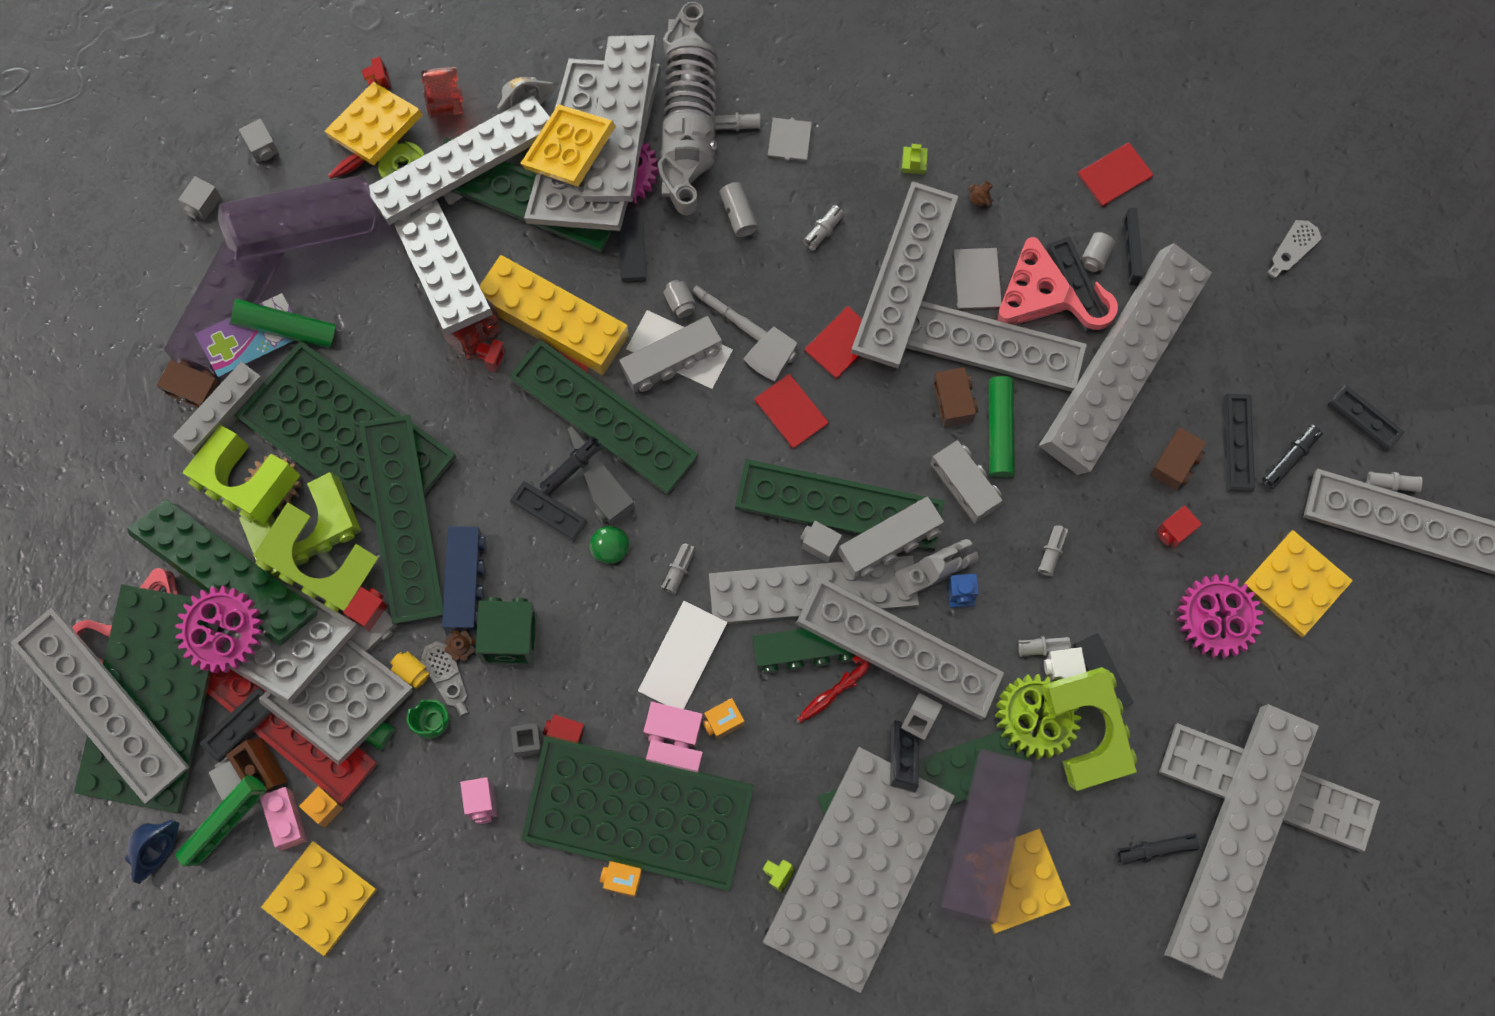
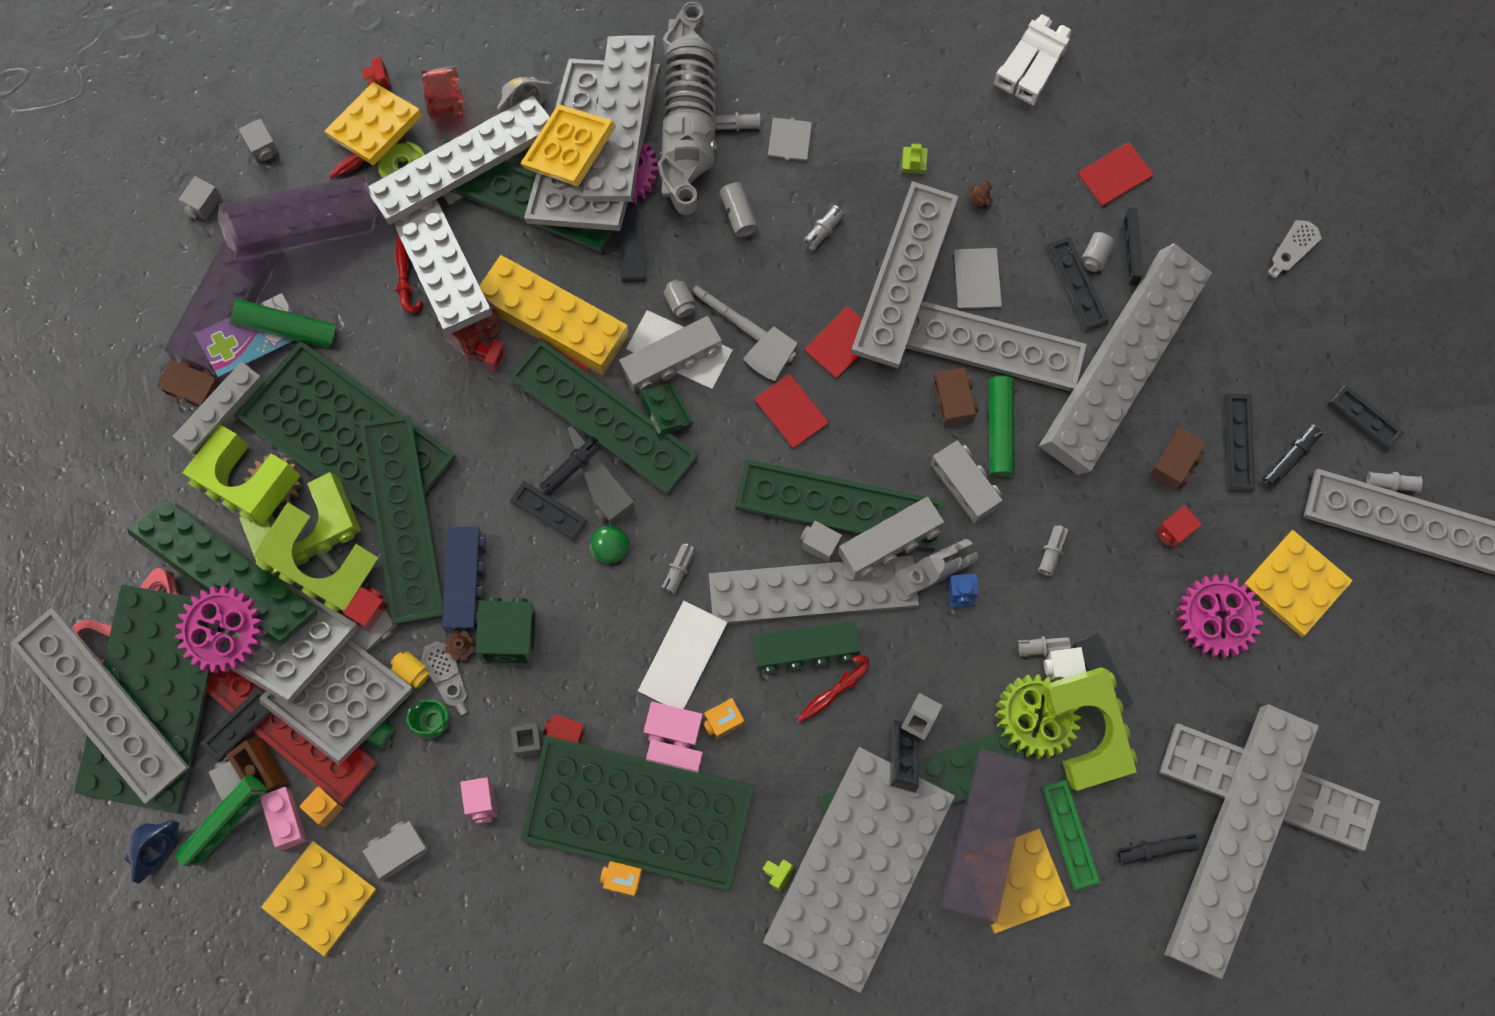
(395, 850): none -> light grey brick
(403, 287): none -> red piece
(665, 408): none -> dark green plate
(900, 648): light grey plate -> none
(1038, 42): none -> white hips
(1046, 275): coral piece -> none
(1070, 835): none -> green tile

